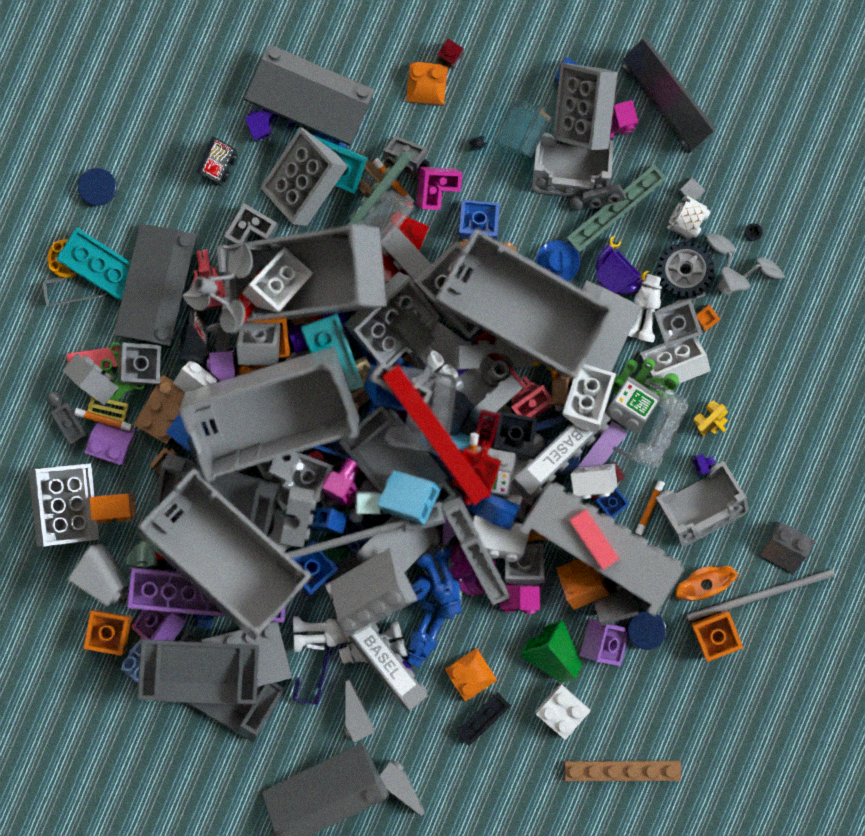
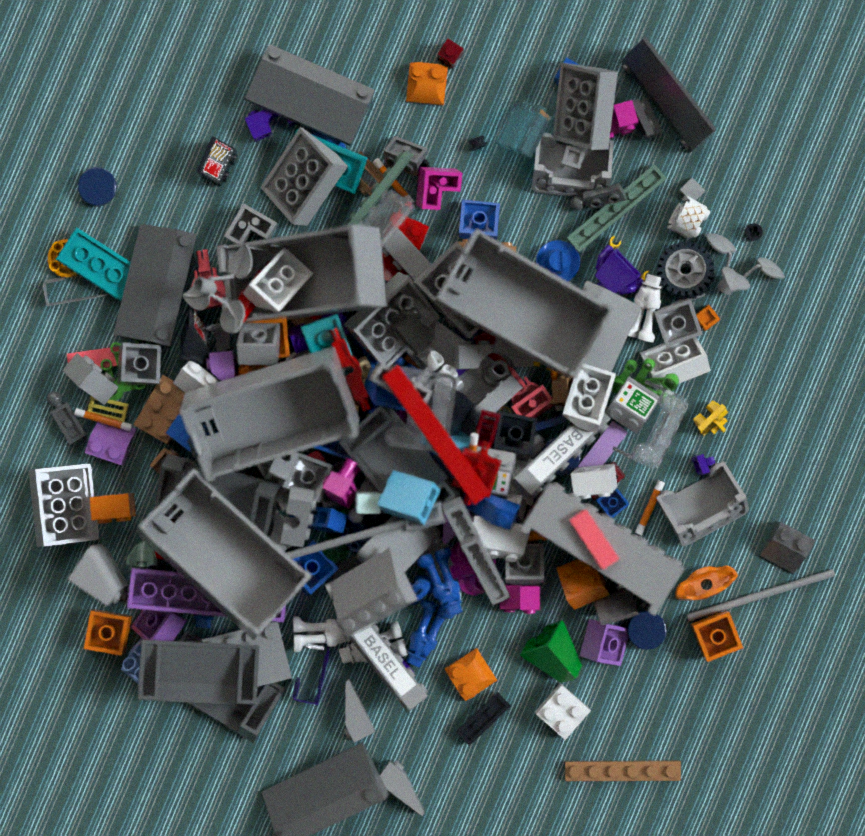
(353, 379): none -> red piece
(572, 157): none -> light grey panel
(646, 118): none -> dark grey bracket

